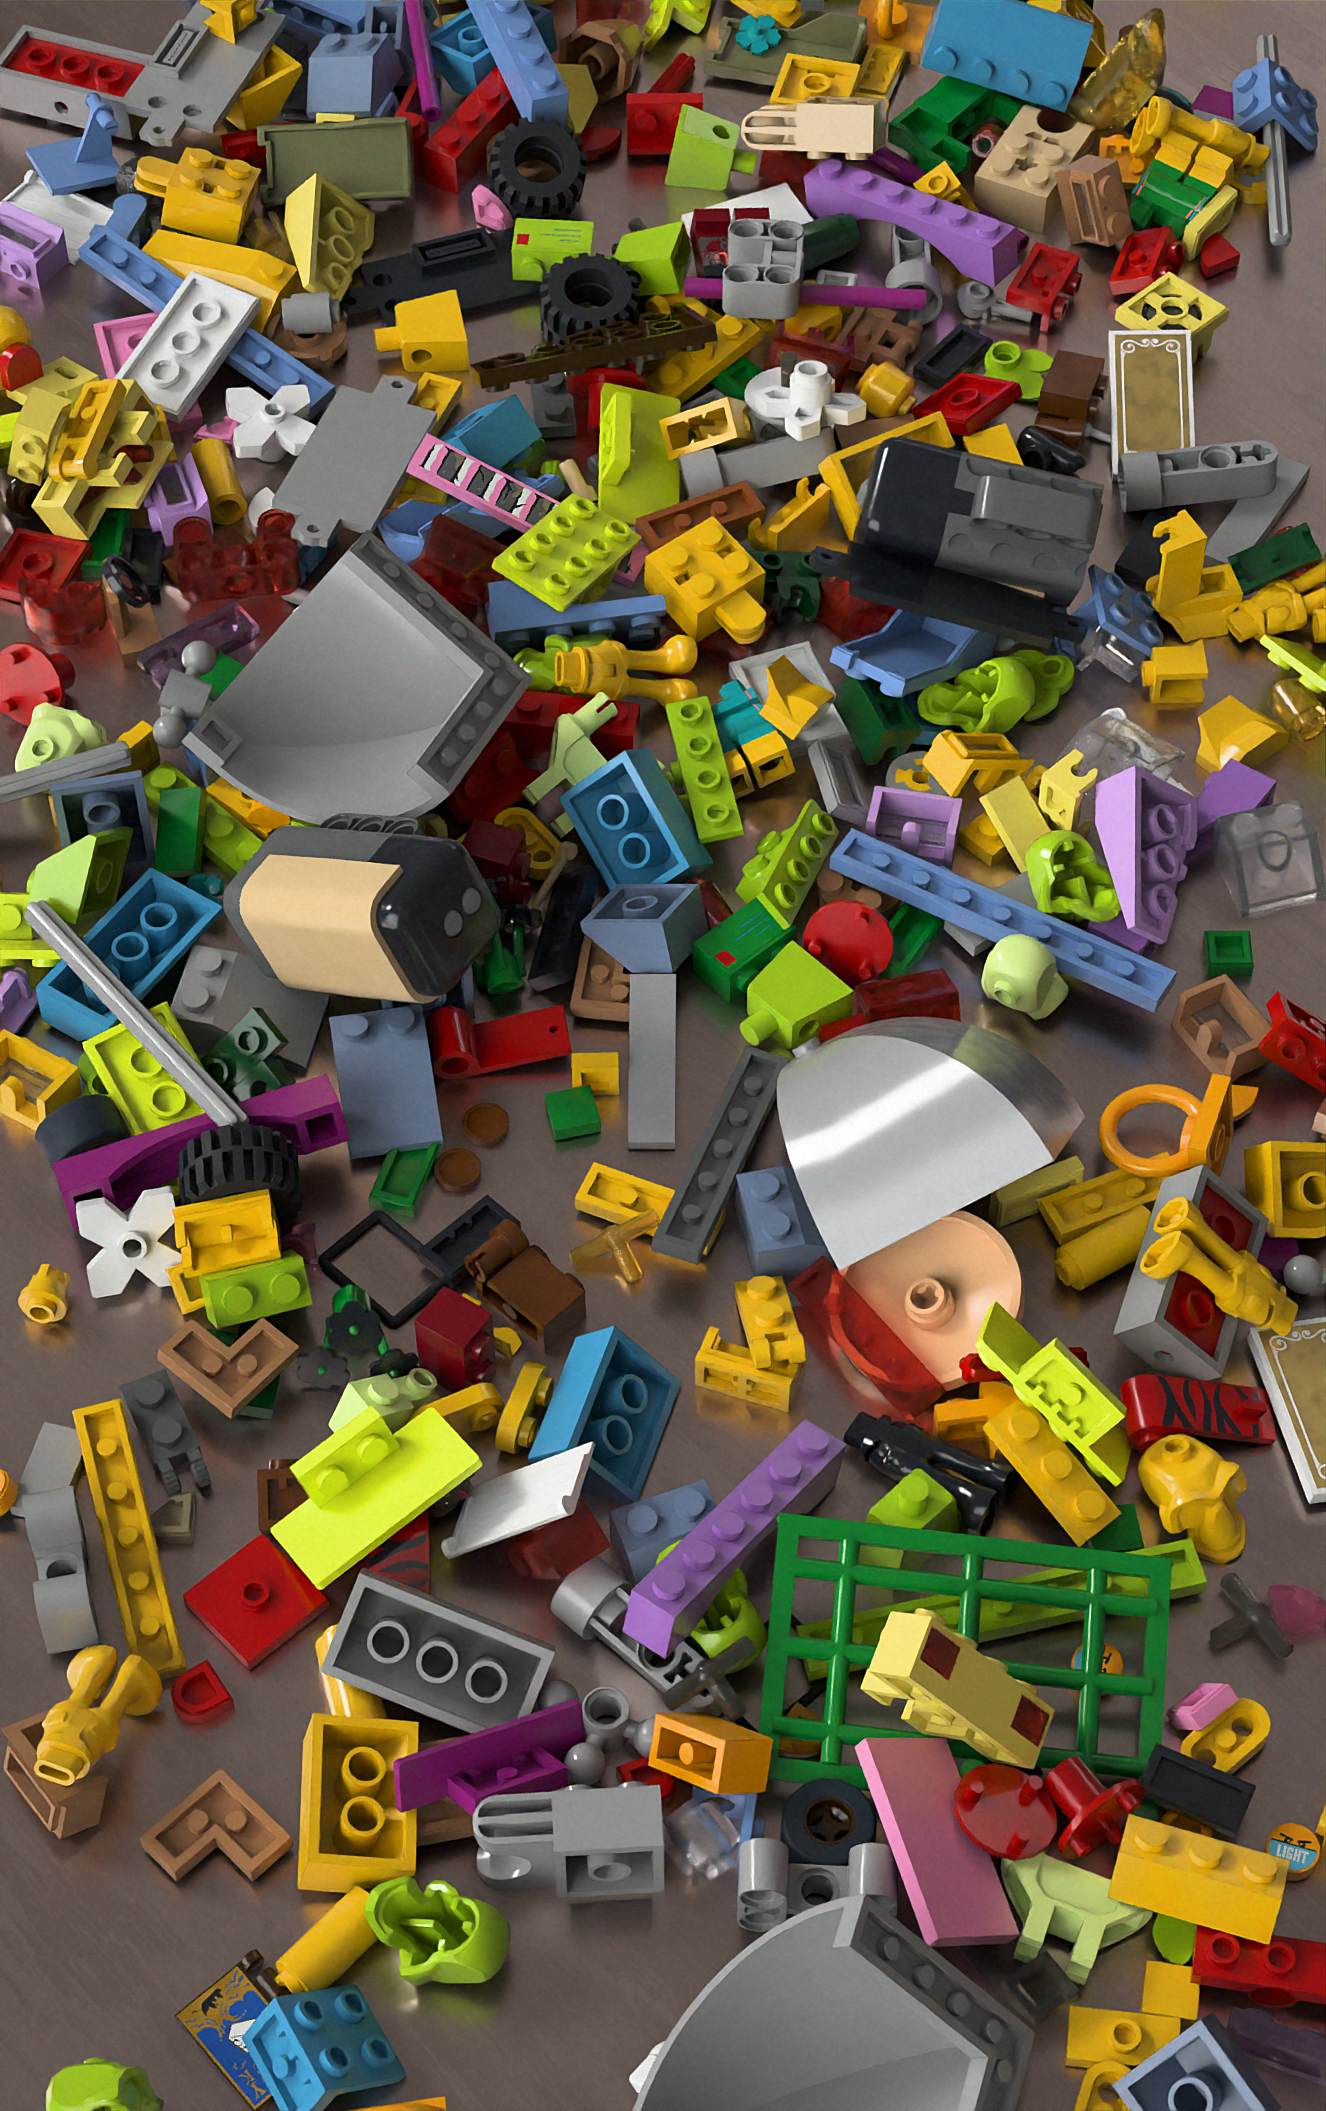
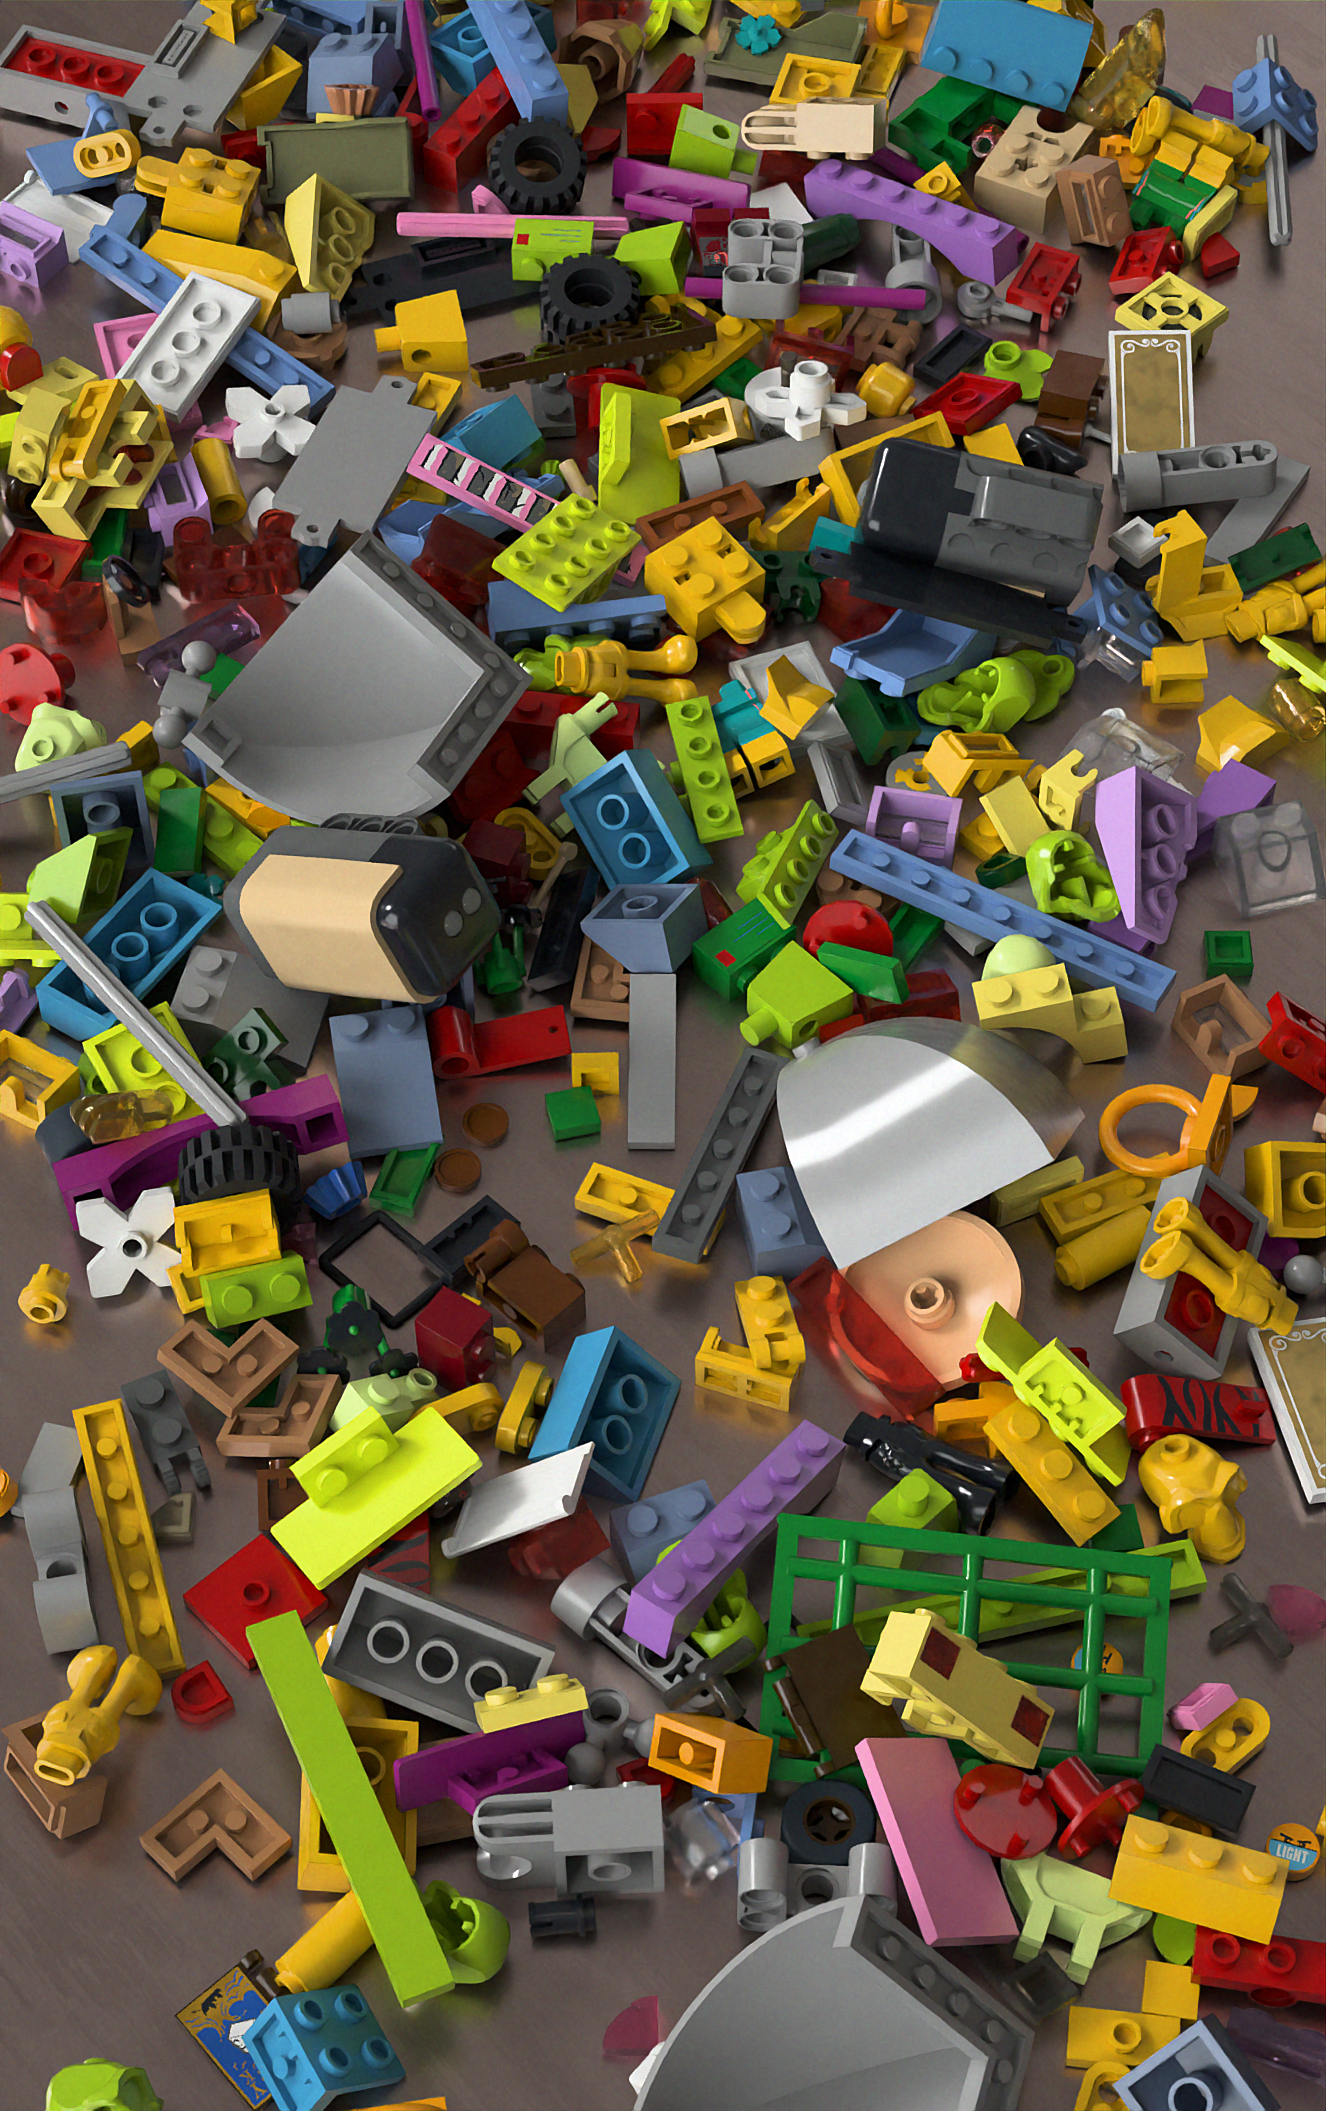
(107, 153): none -> yellow plate
(121, 1114): none -> clear yellow arm
(286, 1430): none -> medium nougat plate
(338, 1191): none -> blue piece
(350, 1810): none -> lime tile
(351, 98): none -> nougat piece
(495, 225): none -> bright pink axle
(510, 1708): none -> light yellow plate
(562, 1916): none -> black pin
(633, 2030): none -> clear pink tile
(674, 192): none -> magenta bracket
(827, 1701): none -> dark brown piece
(831, 535): none -> teal tile
(866, 972): none -> green tile
(1000, 870): none -> dark green tile
(1045, 1002): none -> light yellow arch
(1136, 542): none -> white tile

